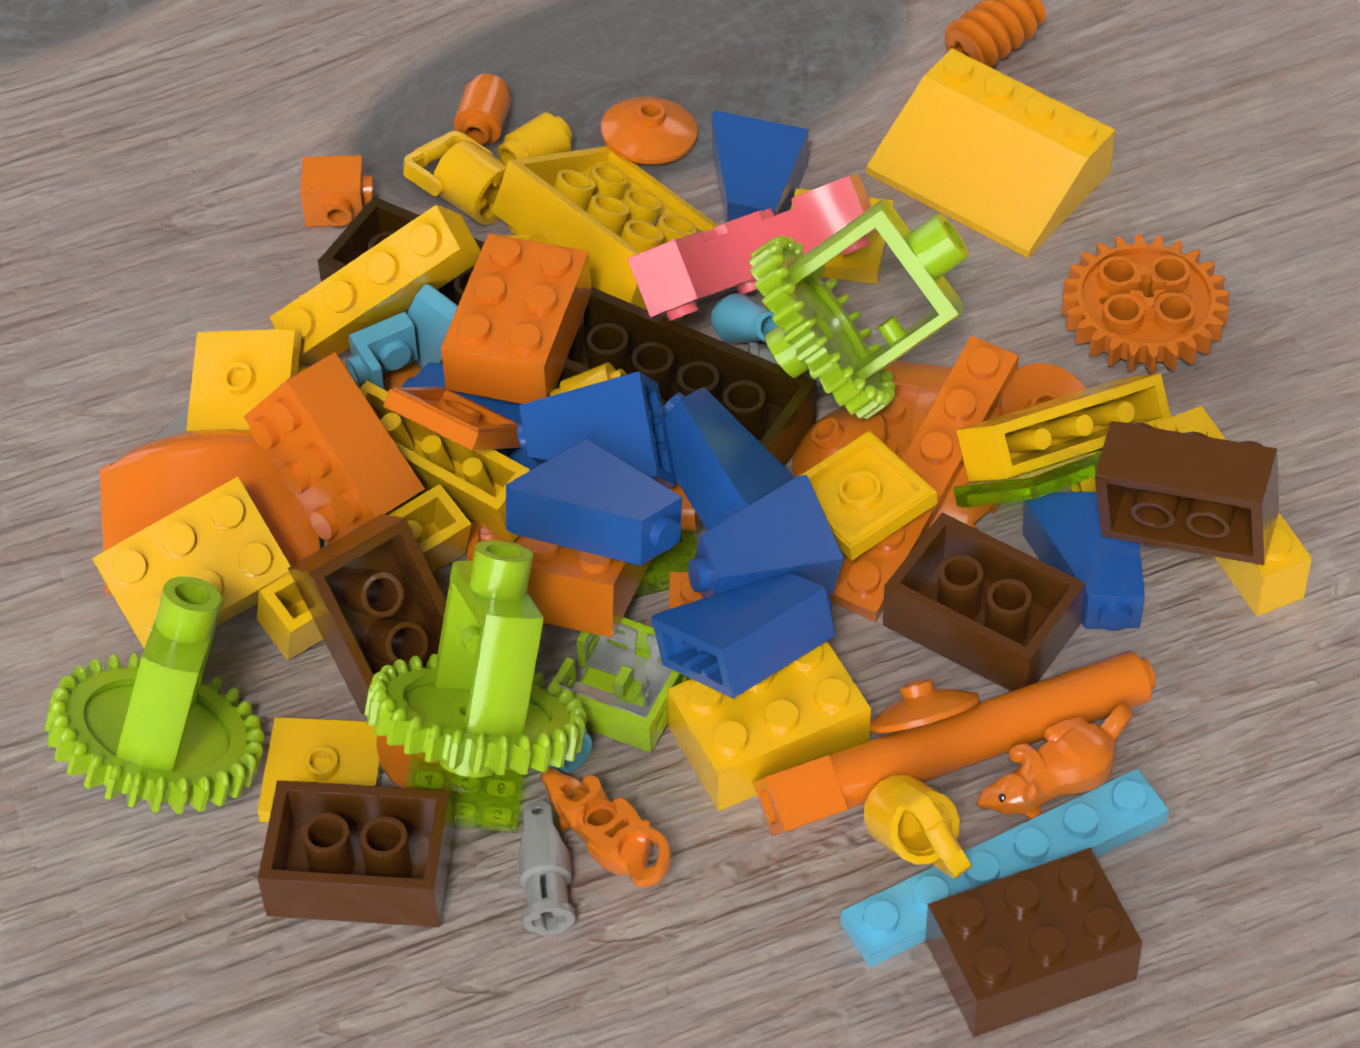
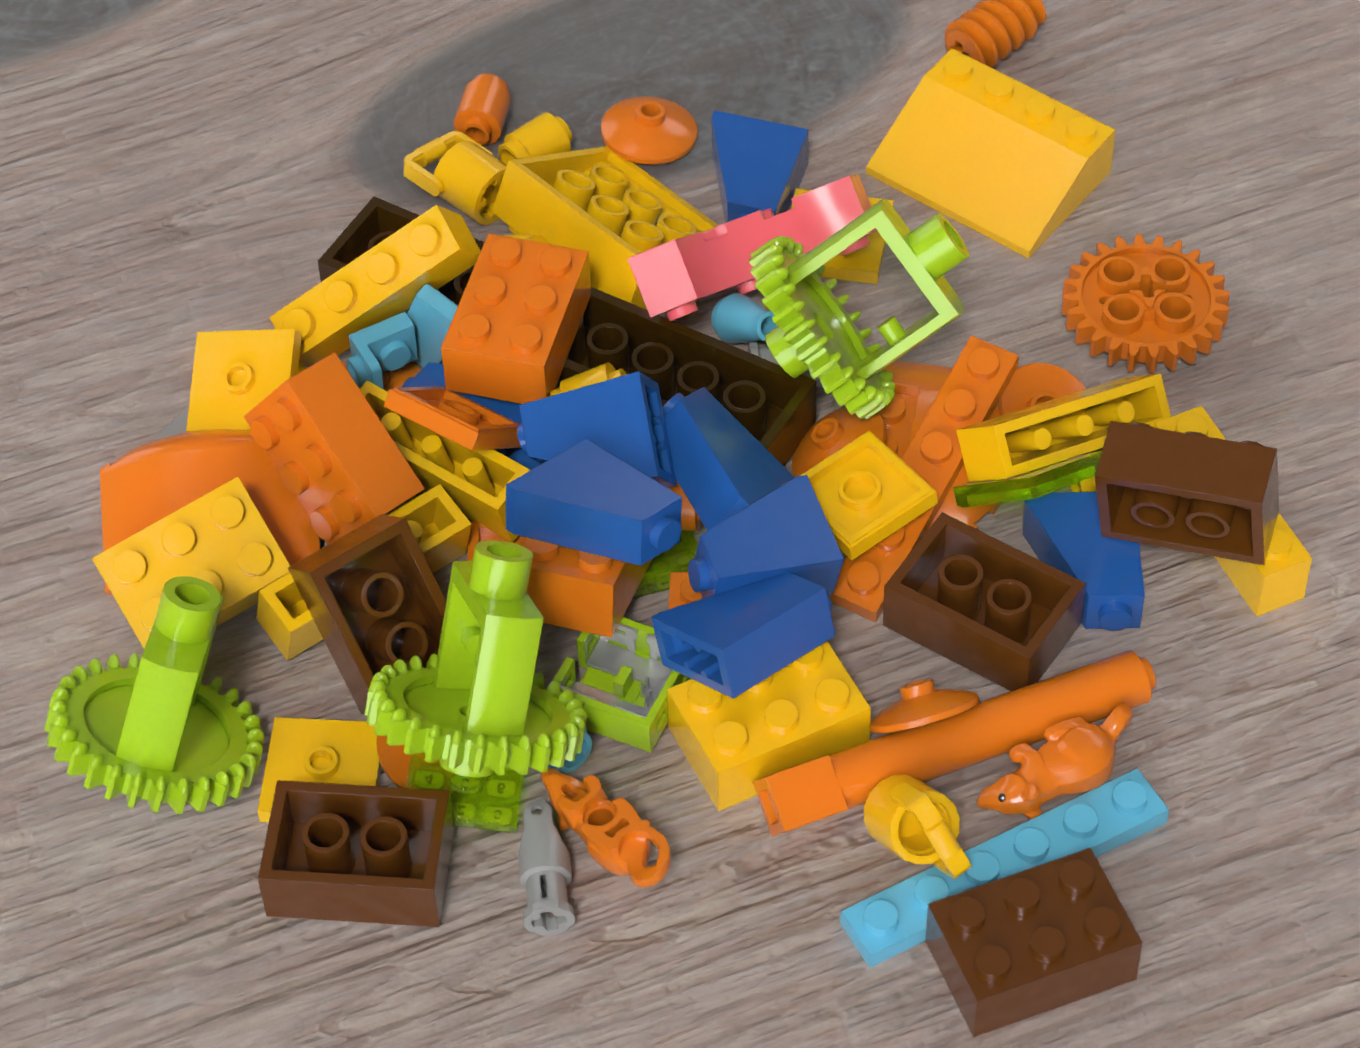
(334, 189): orange brick -> none

